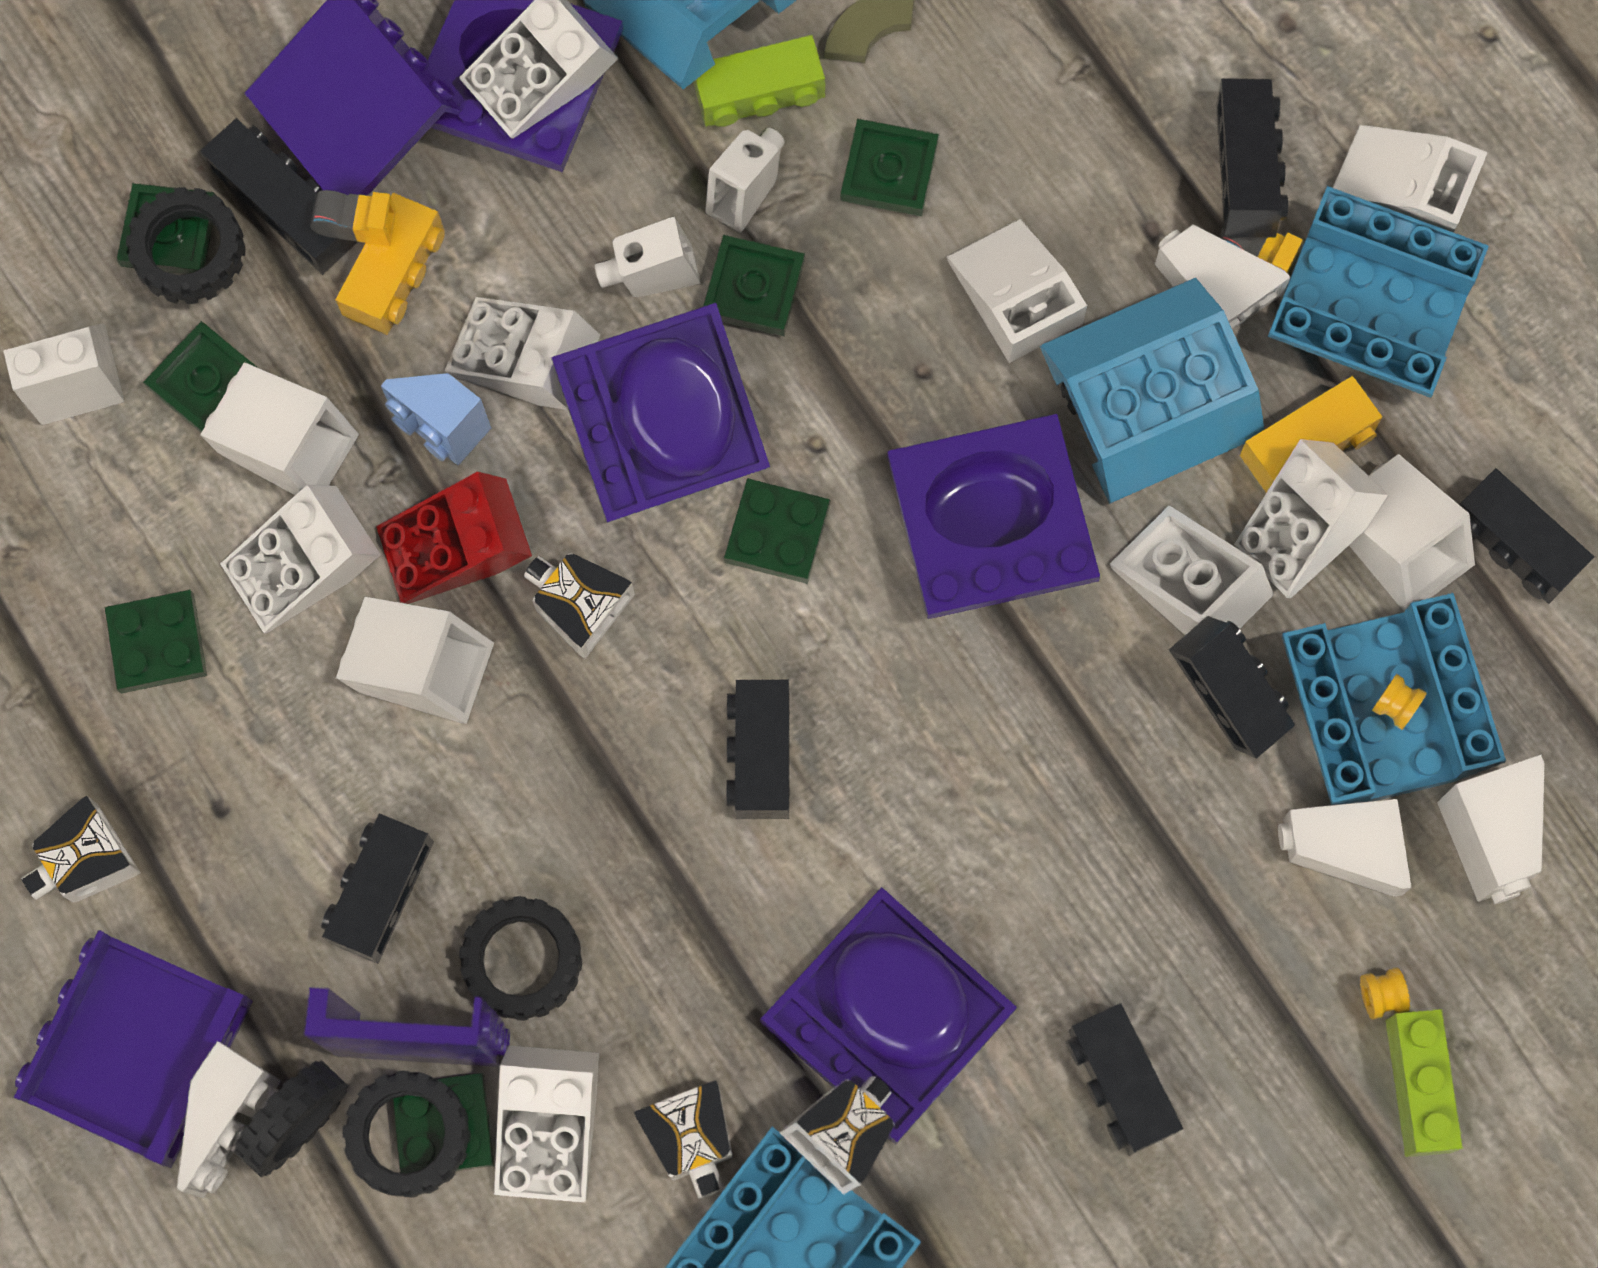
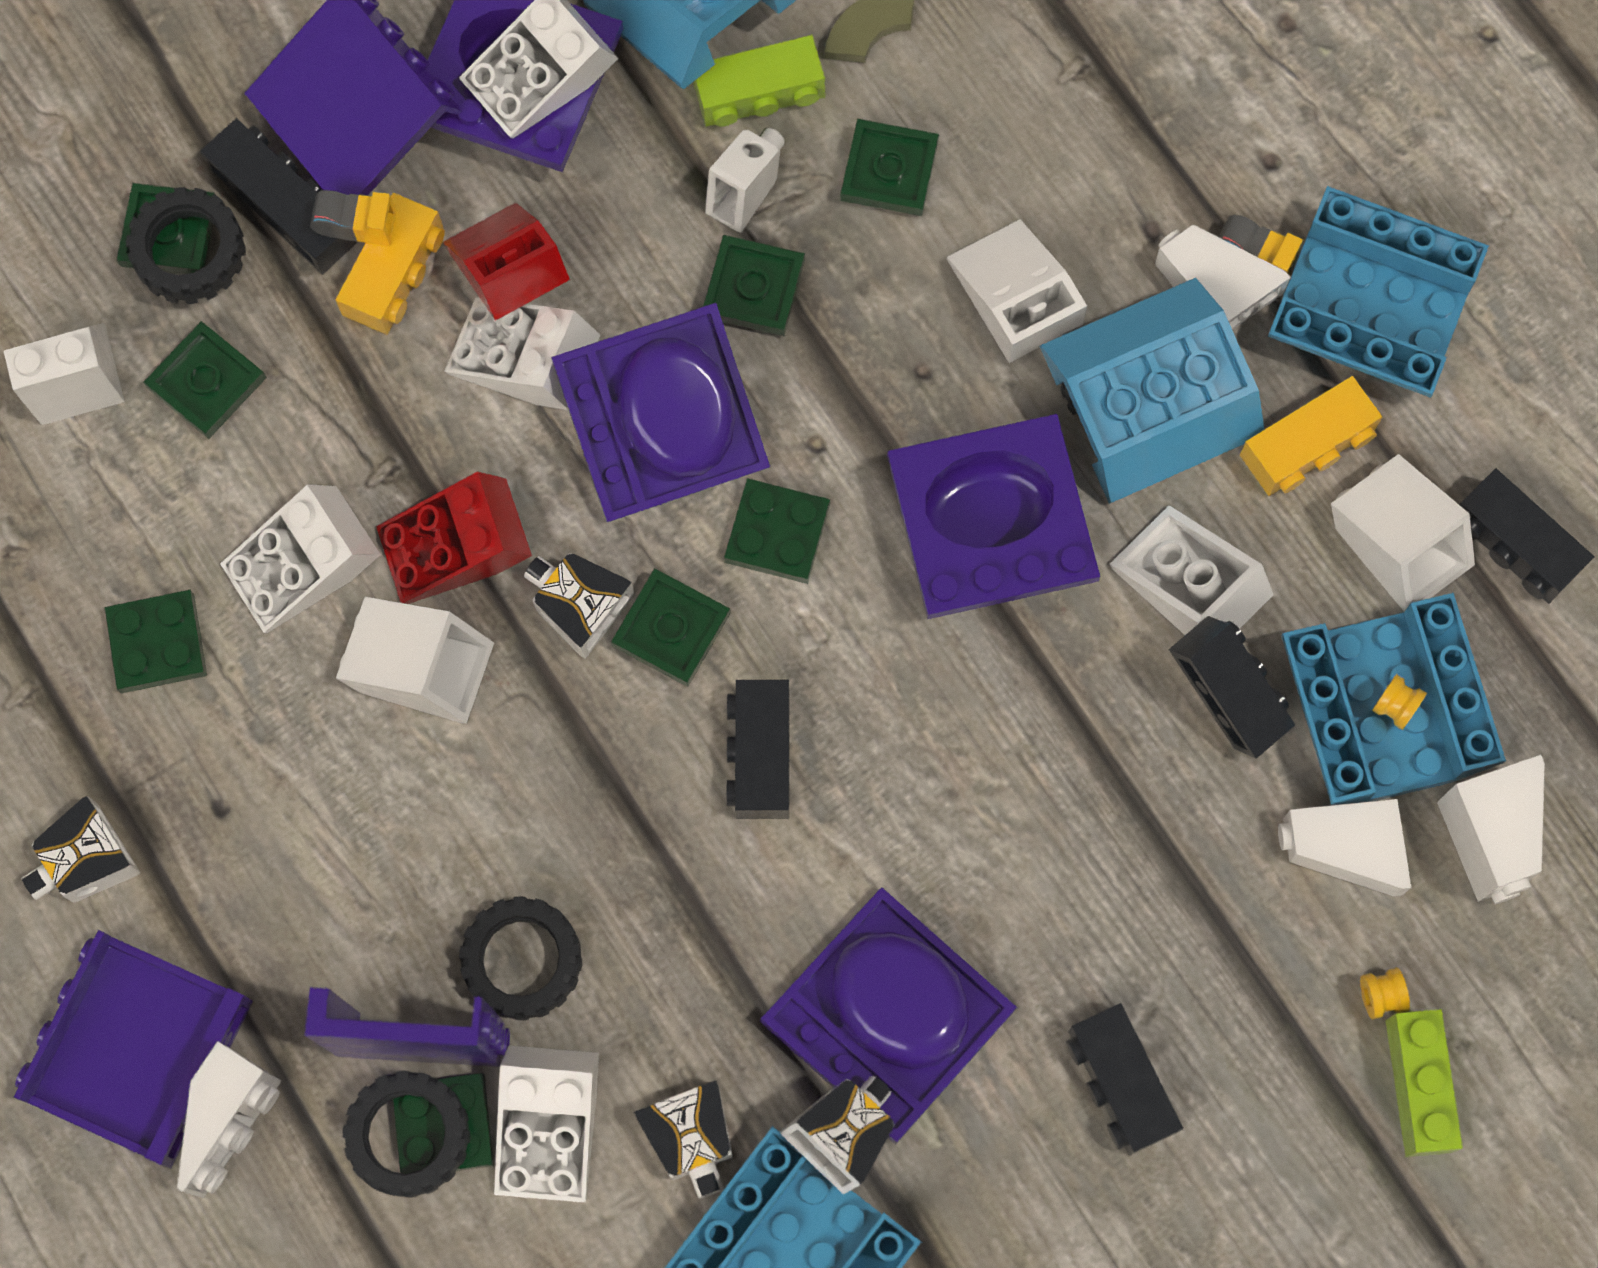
(279, 430): white slope -> none
(290, 1118): black tyre -> none
(376, 887): black brick -> none
(439, 412): light blue slope -> none
(508, 259): none -> red slope
(651, 260): white torso -> none
(671, 627): none -> dark green plate
(1250, 158): black brick -> none
(1310, 514): white slope -> none
(1412, 173): white slope -> none

